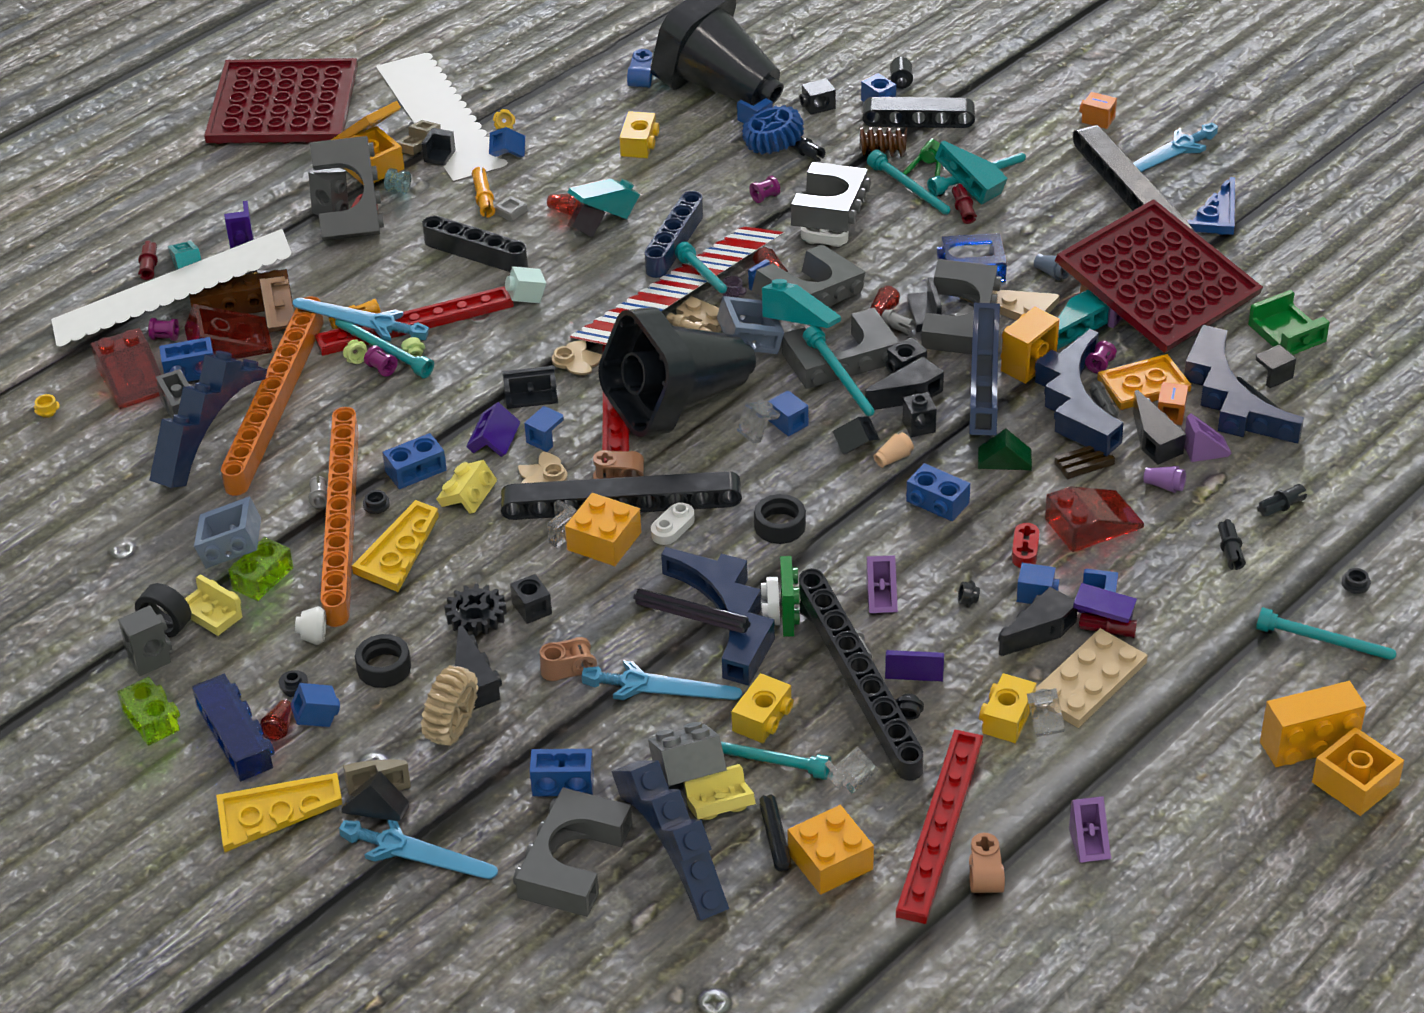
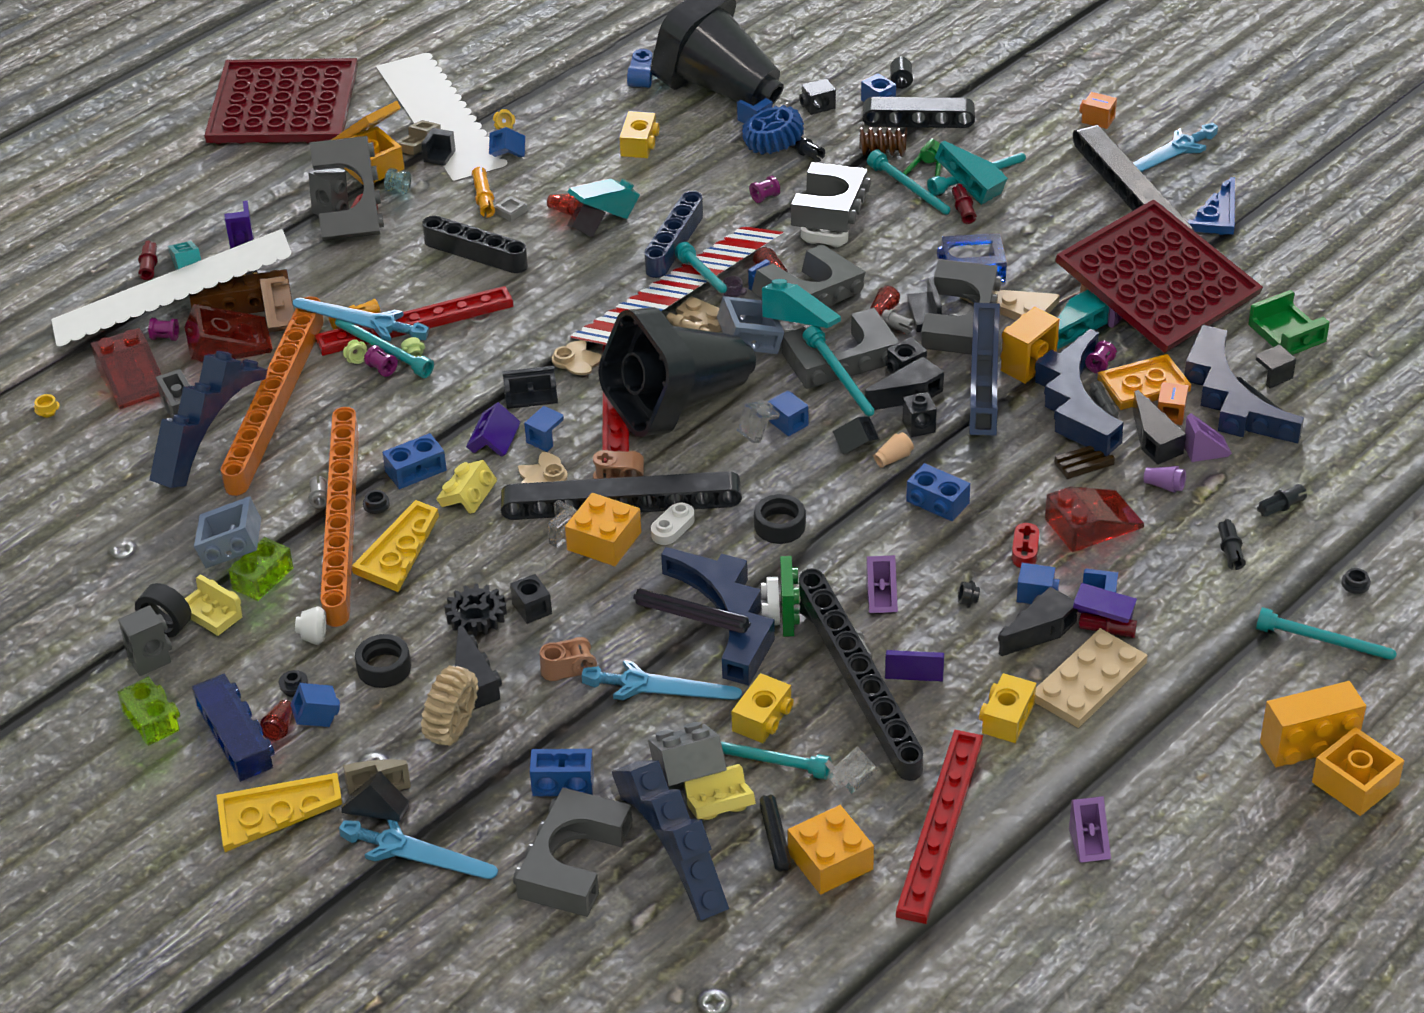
(186, 356): blue brick -> none
(525, 284): light aqua brick -> none
(910, 706): black plate -> none
(986, 865): nougat piece -> none
(1005, 453): dark green slope -> none
(1046, 712): clear bracket -> none
(1048, 265): sand blue cone -> none

